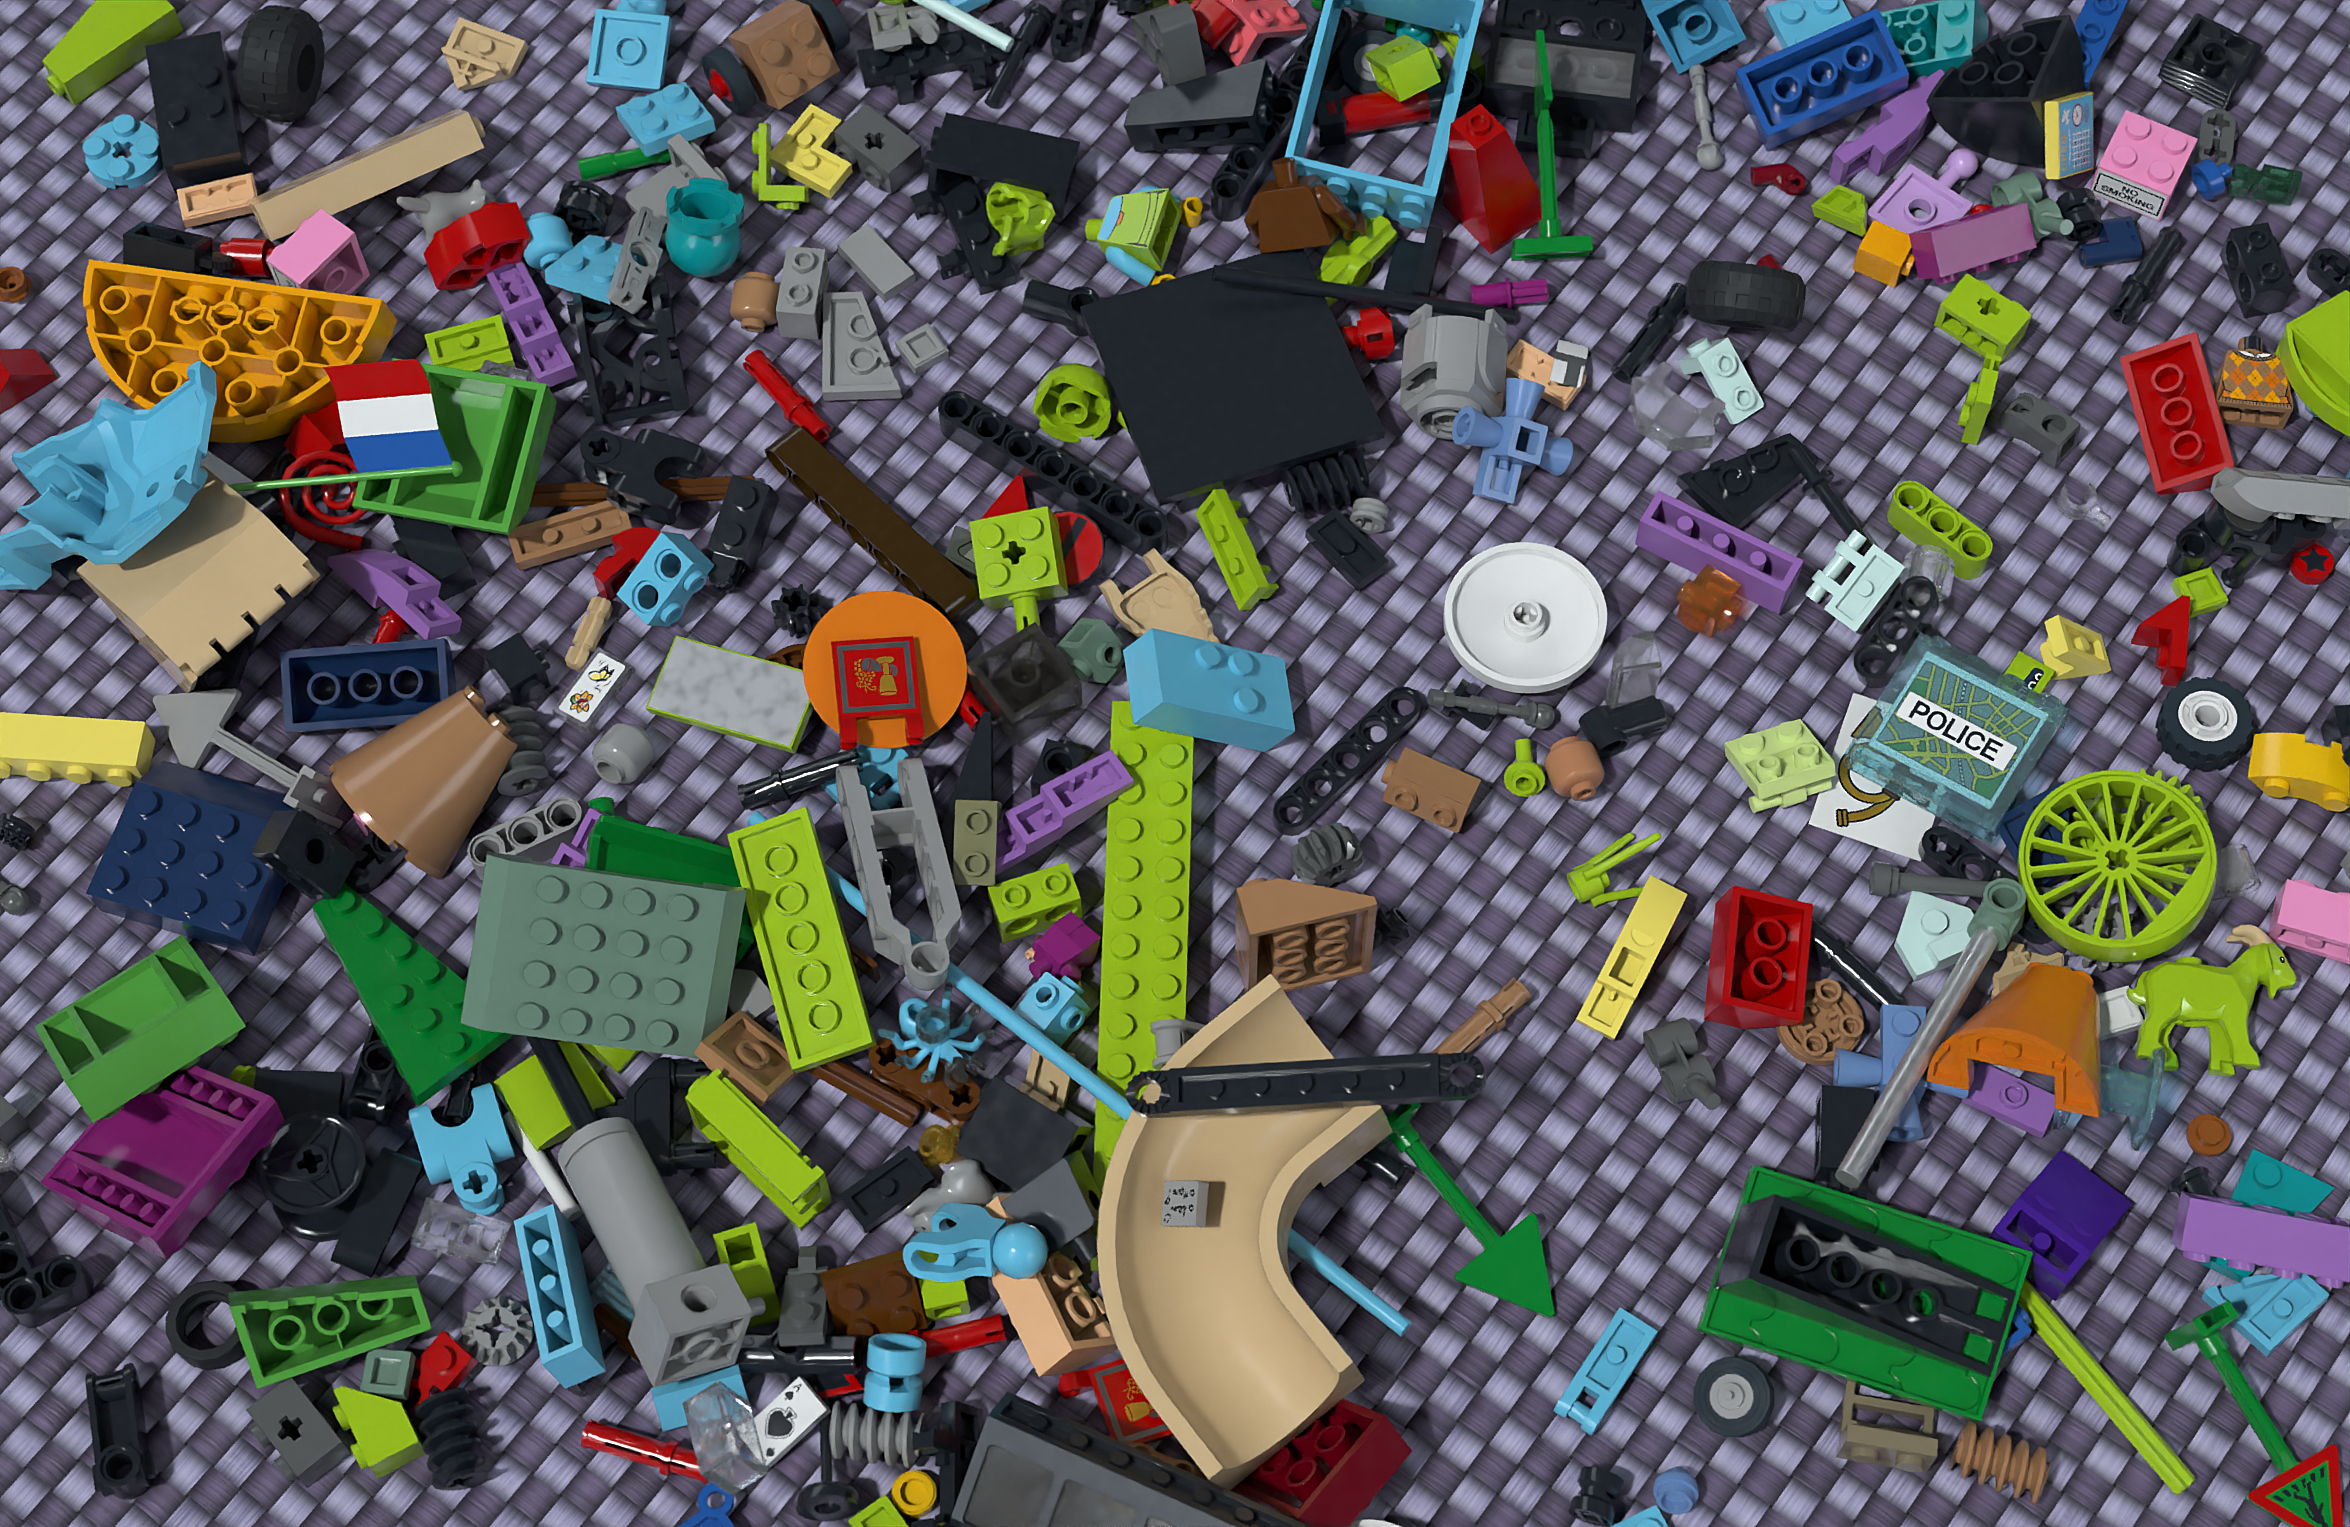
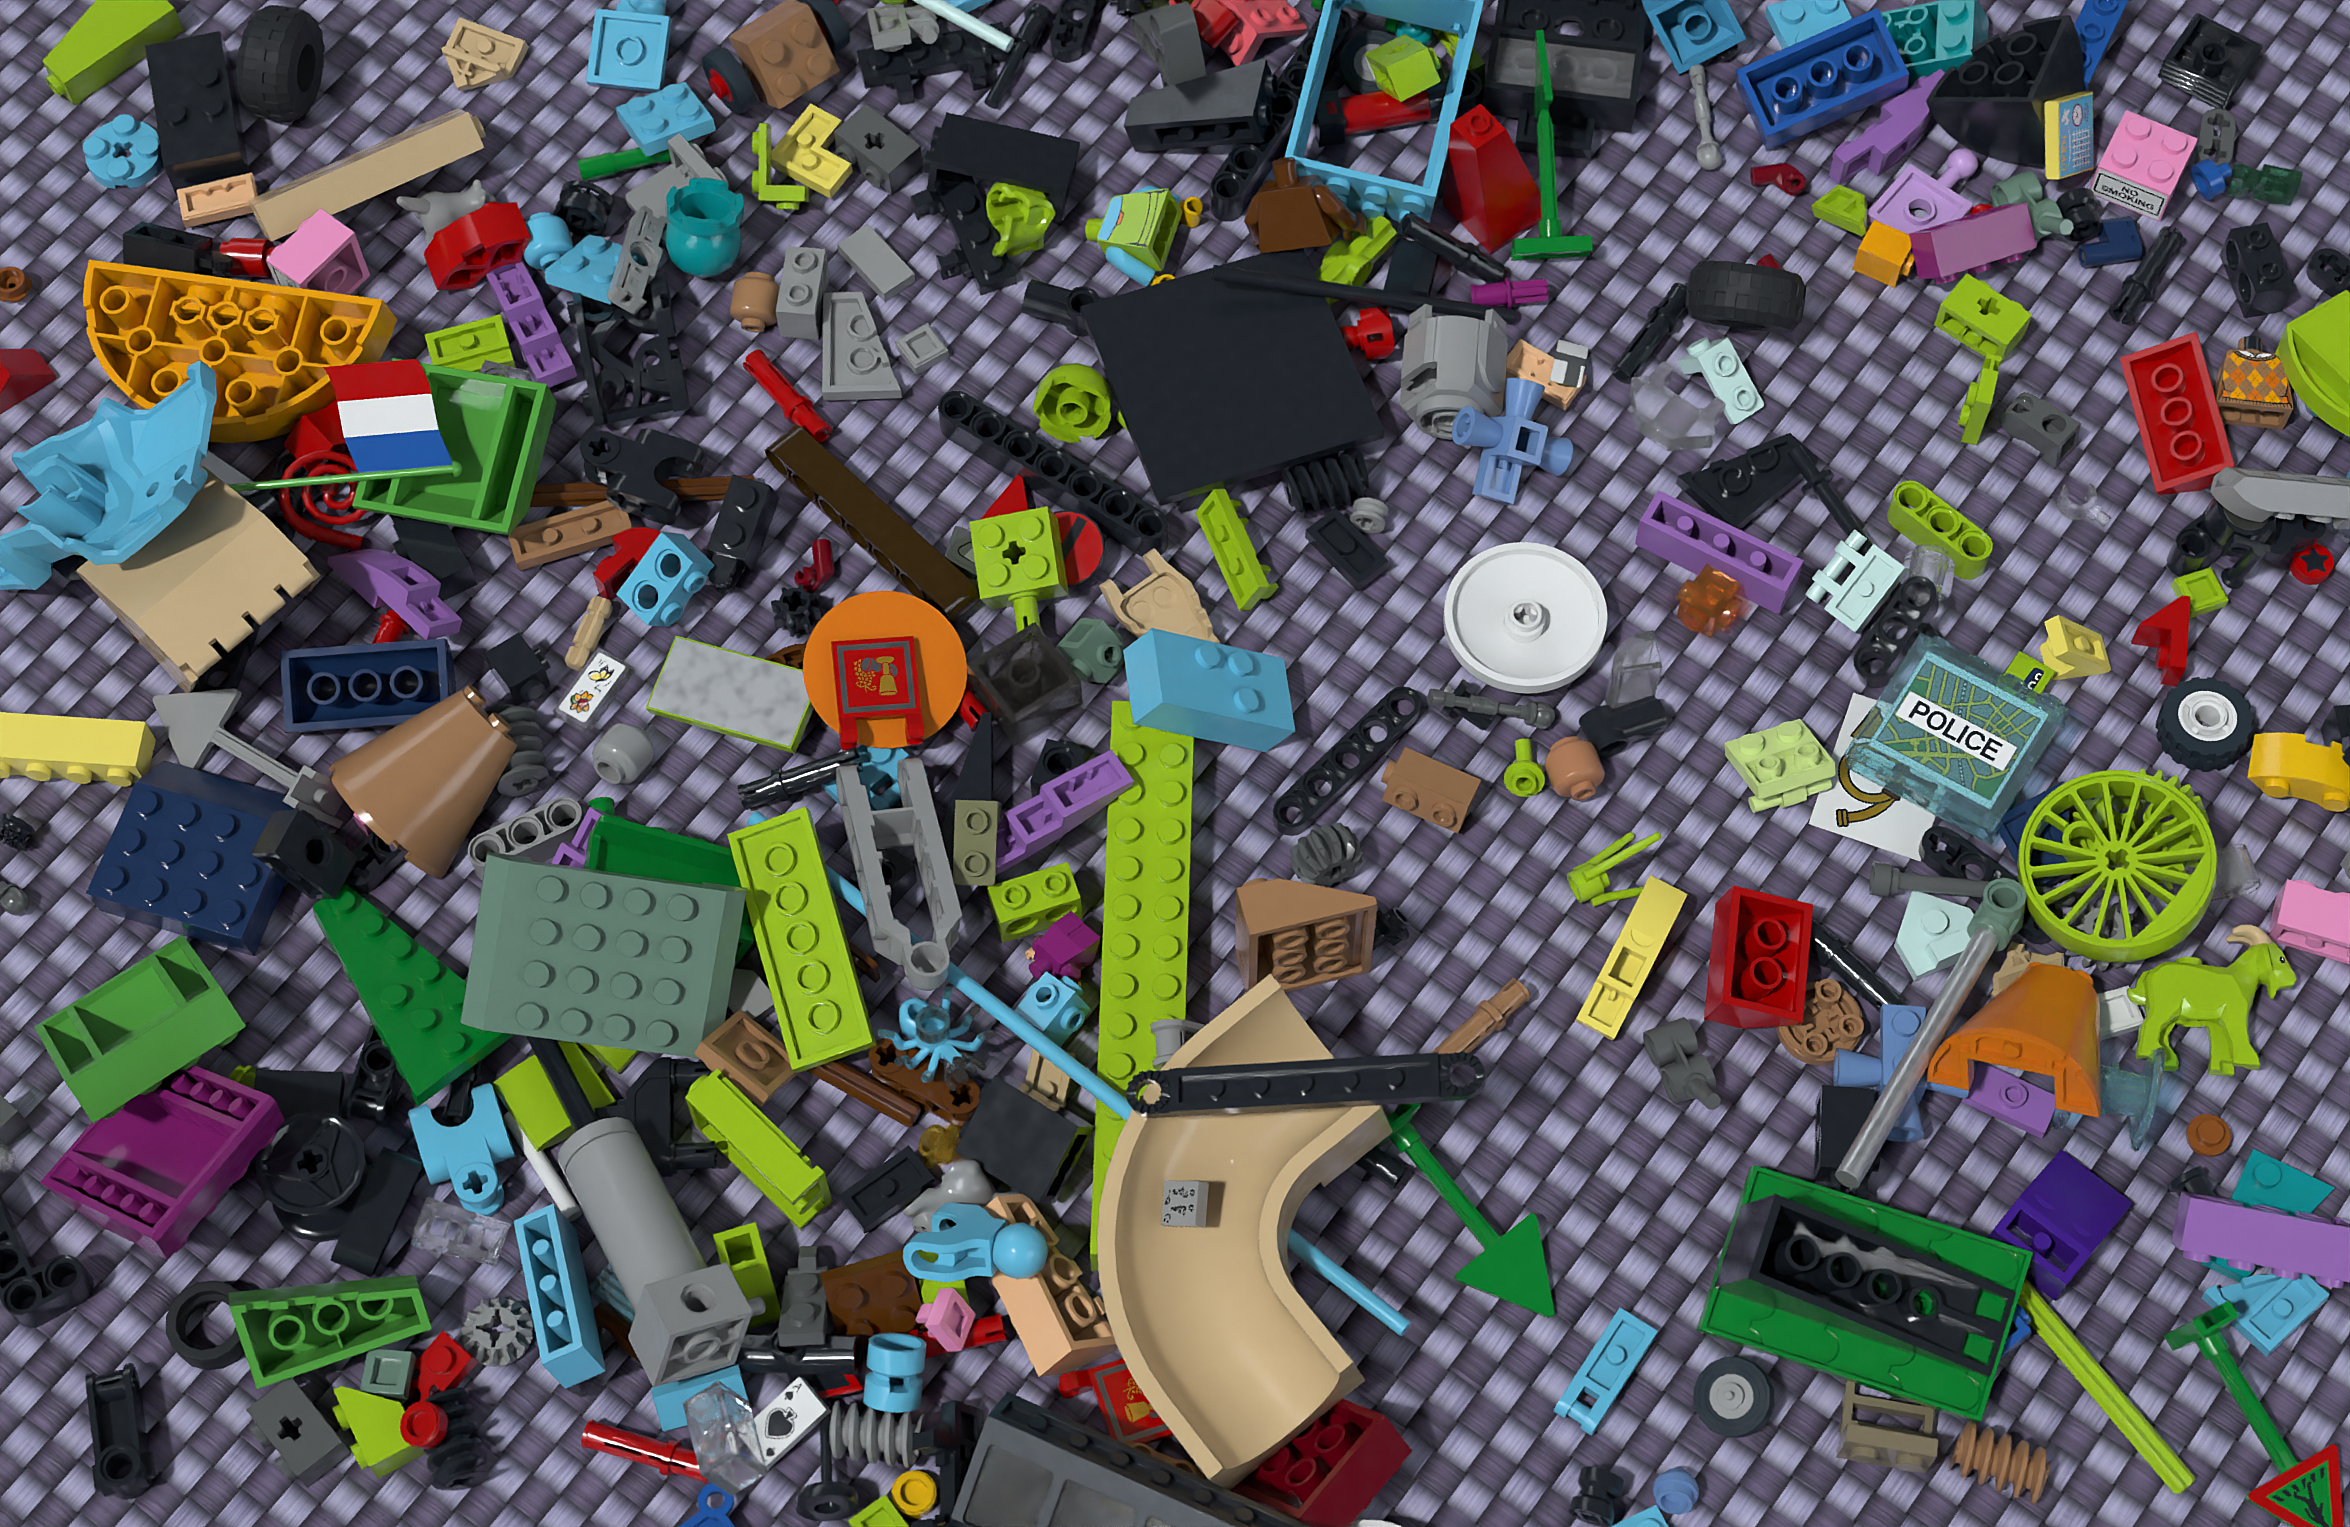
(423, 1425): none -> red tile
(820, 571): none -> dark red arm
(947, 1319): none -> bright pink tile
(1061, 1206): black torso -> none
(1463, 255): none -> black pin

